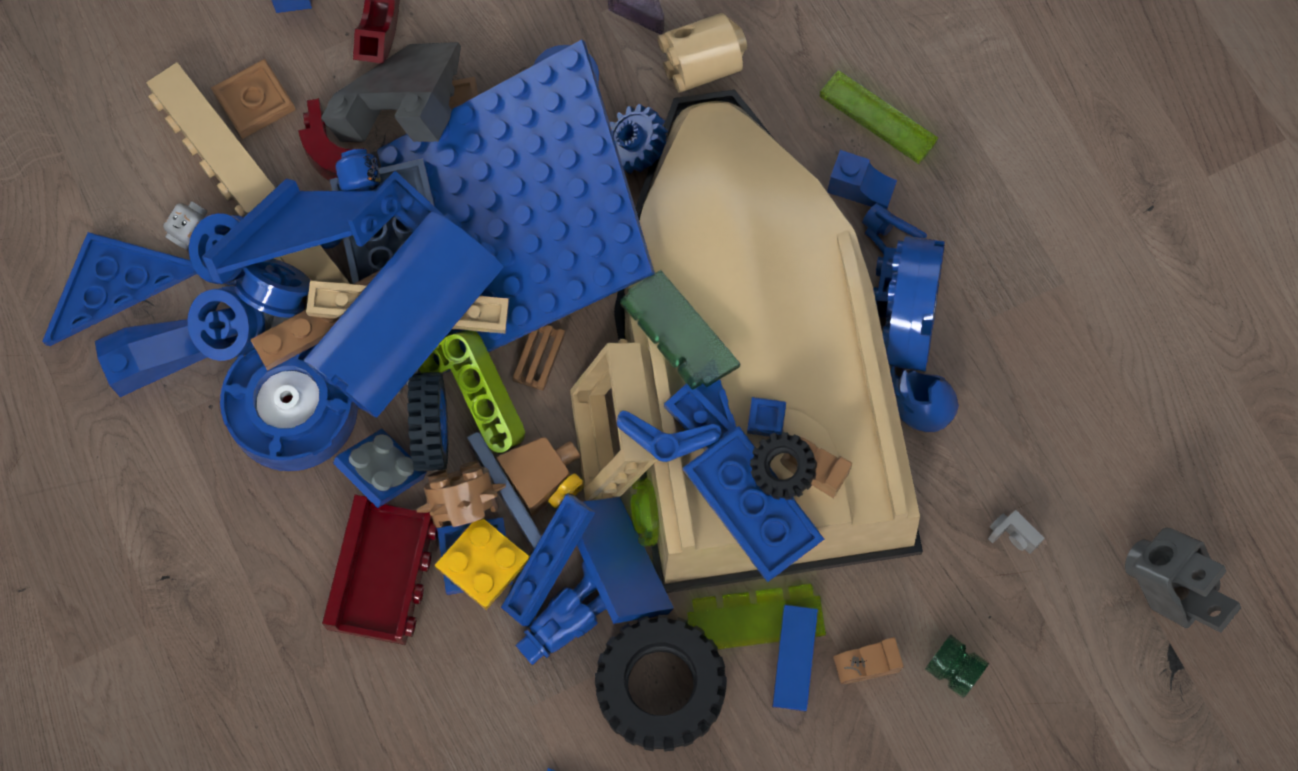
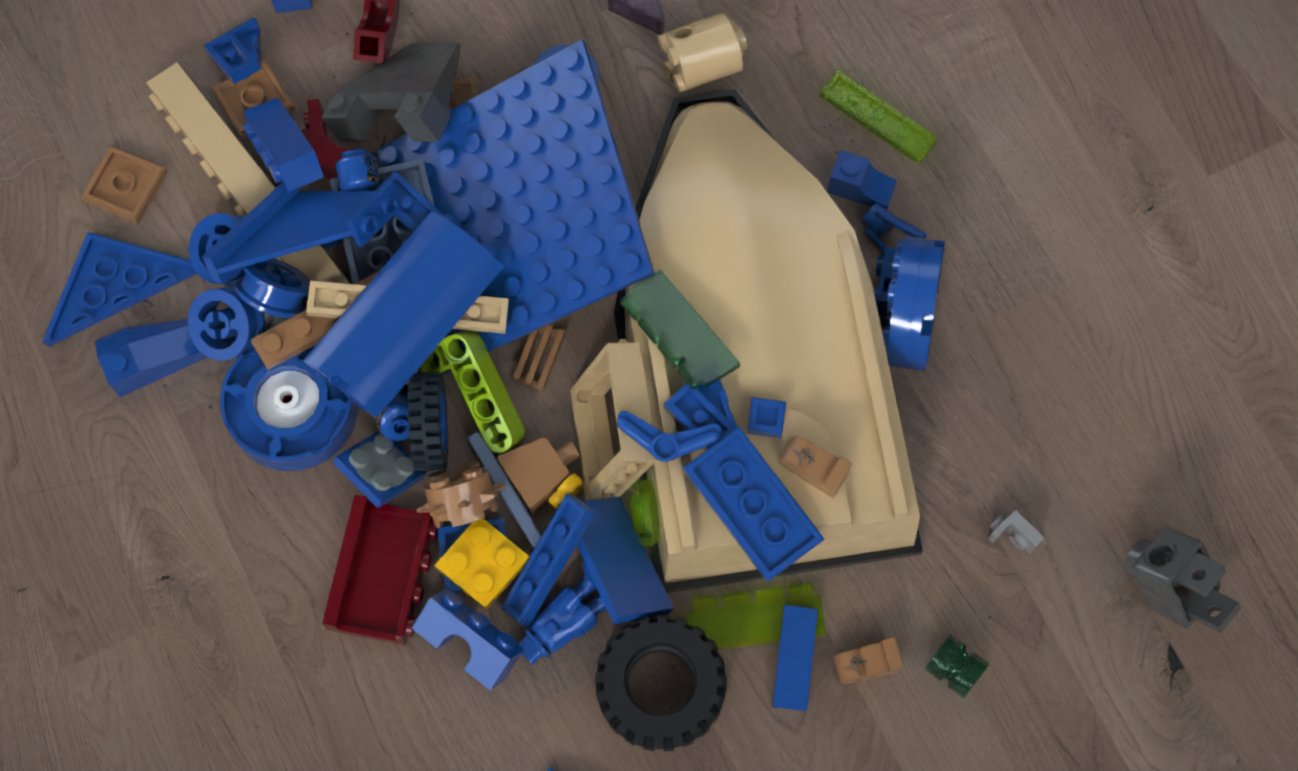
(124, 184): none -> medium nougat tile
(182, 222): light grey head -> none
(237, 51): none -> blue wing
(281, 145): none -> blue brick
(394, 419): none -> blue head
(491, 650): none -> arch
(639, 137): blue gear -> none
(783, 444): black tyre -> none
(924, 400): blue helmet -> none

